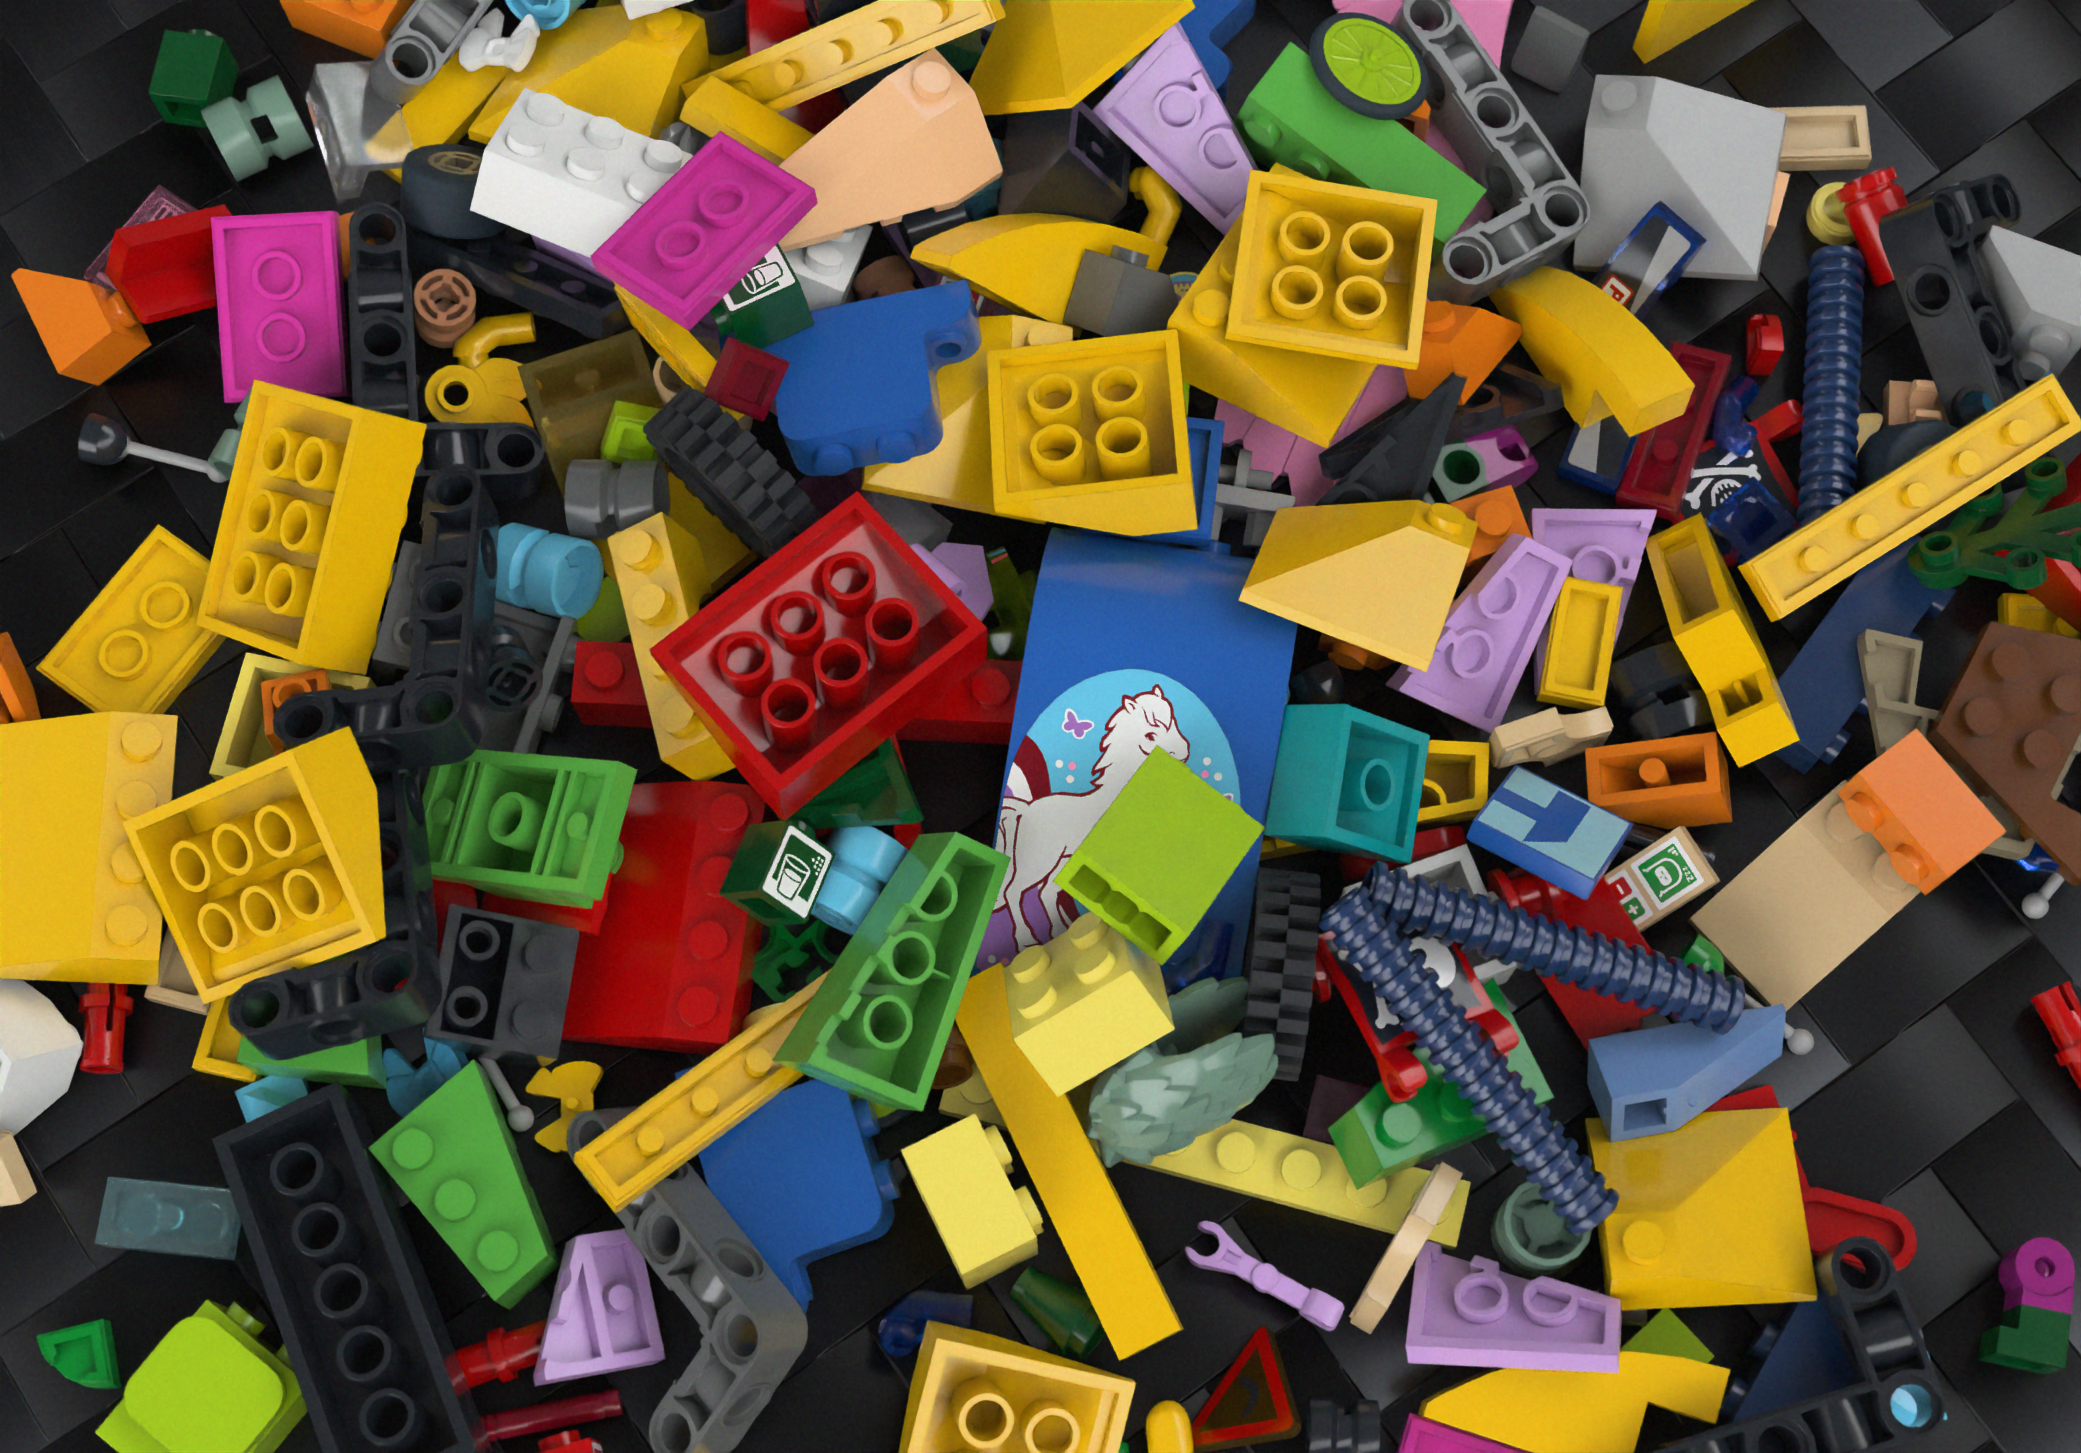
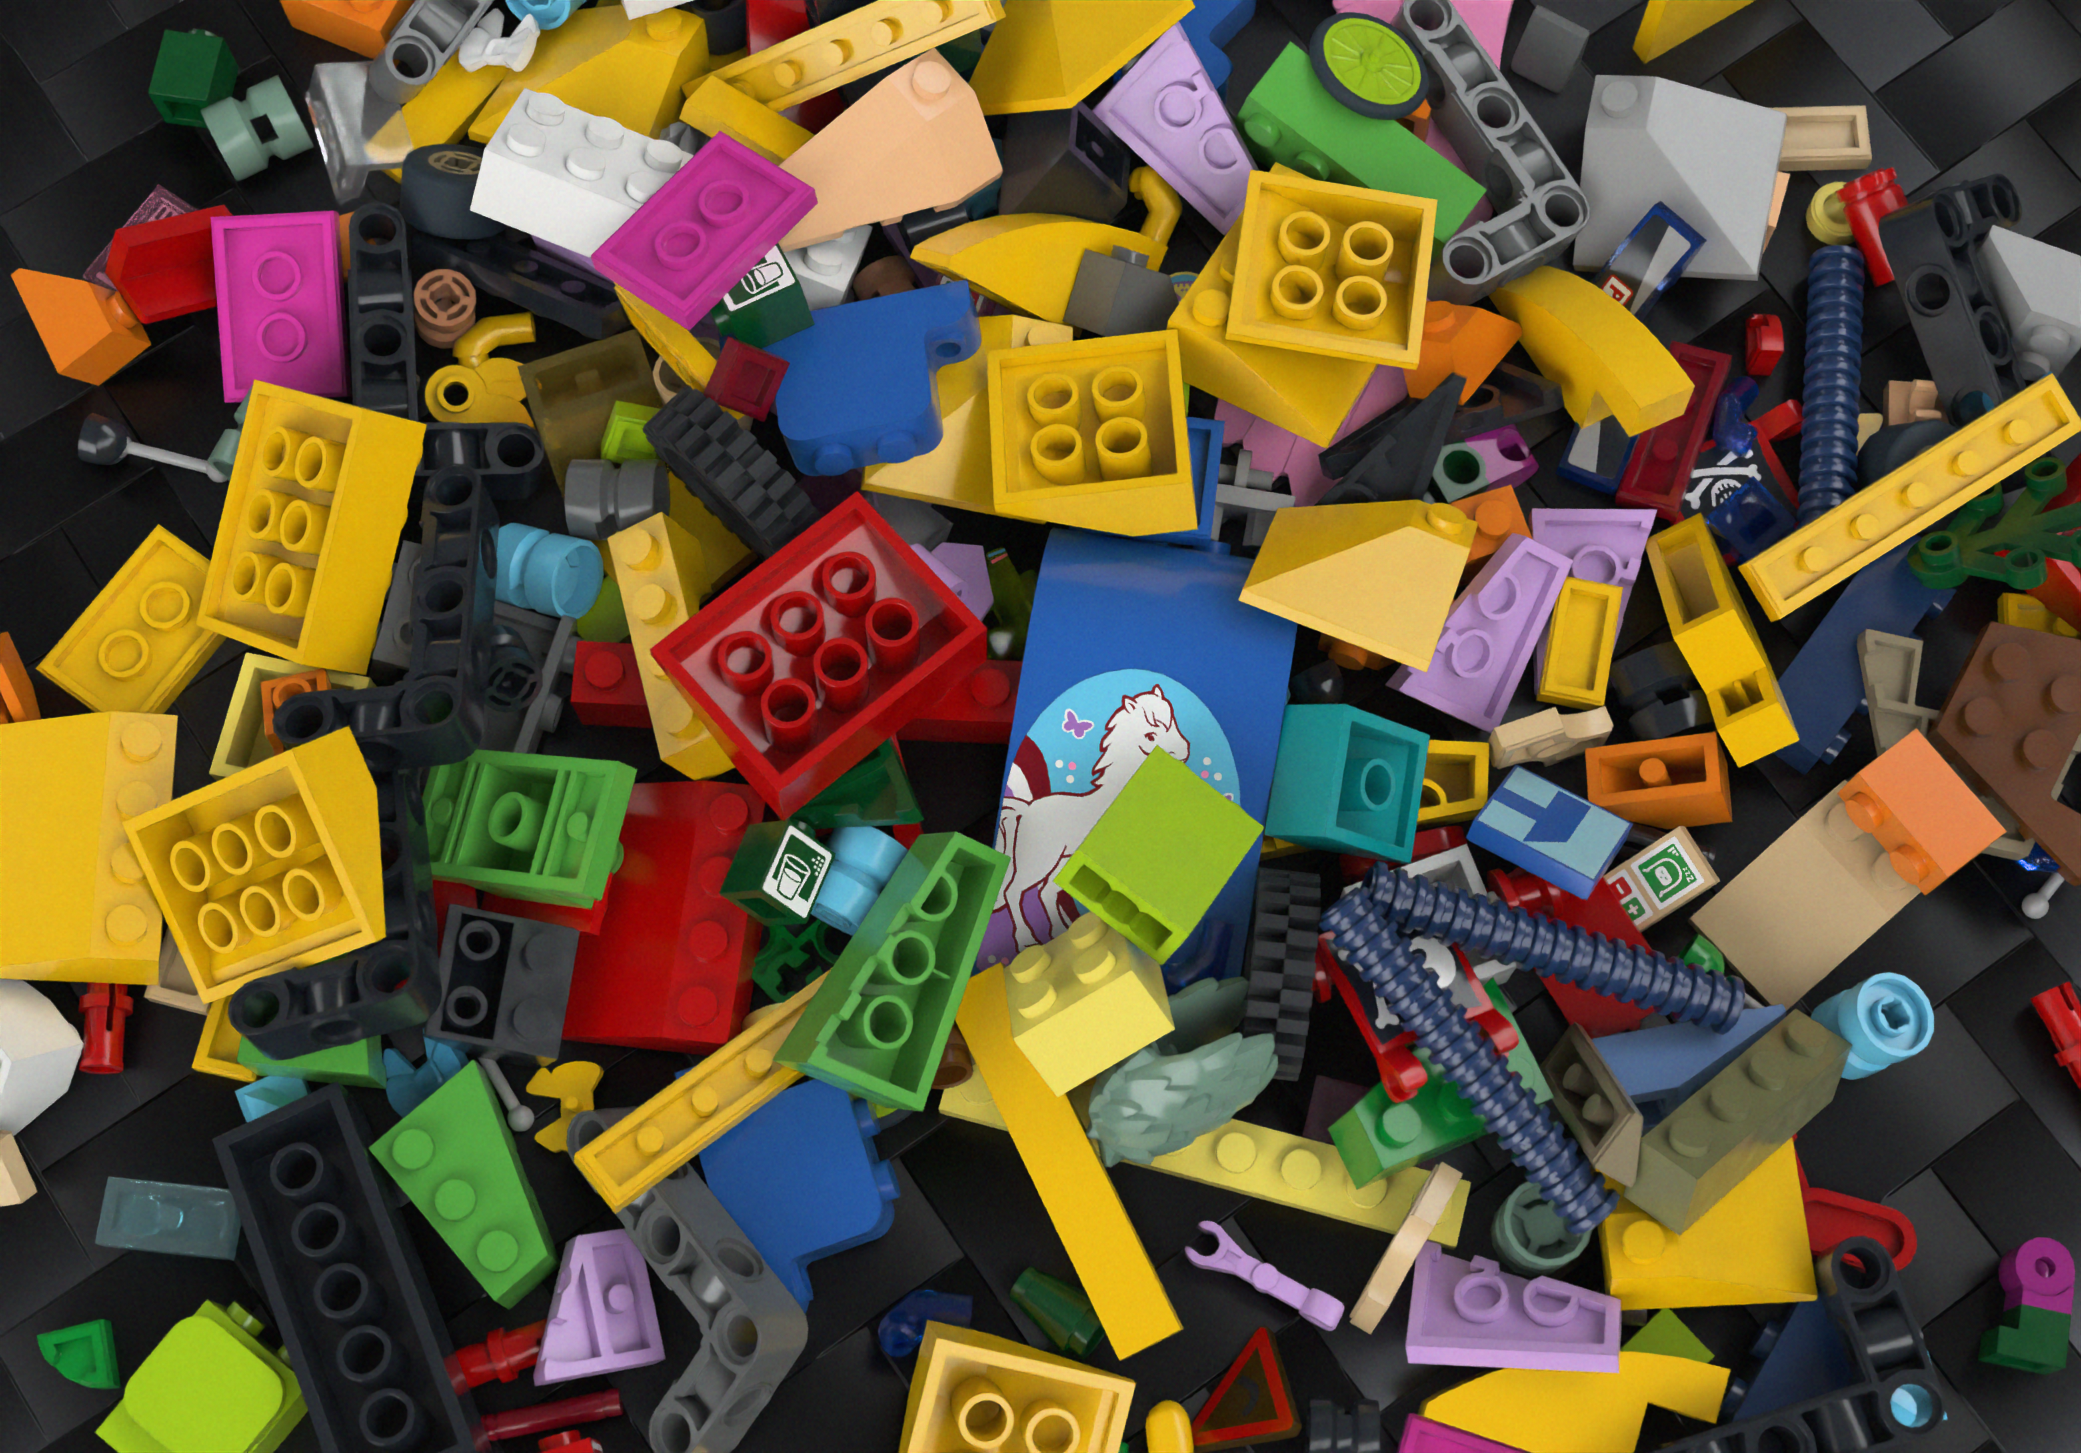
(972, 1201): light yellow brick -> none
(1594, 1105): none -> dark tan slope
(1737, 1120): none -> olive brick
(1882, 1019): none -> medium azure wheel

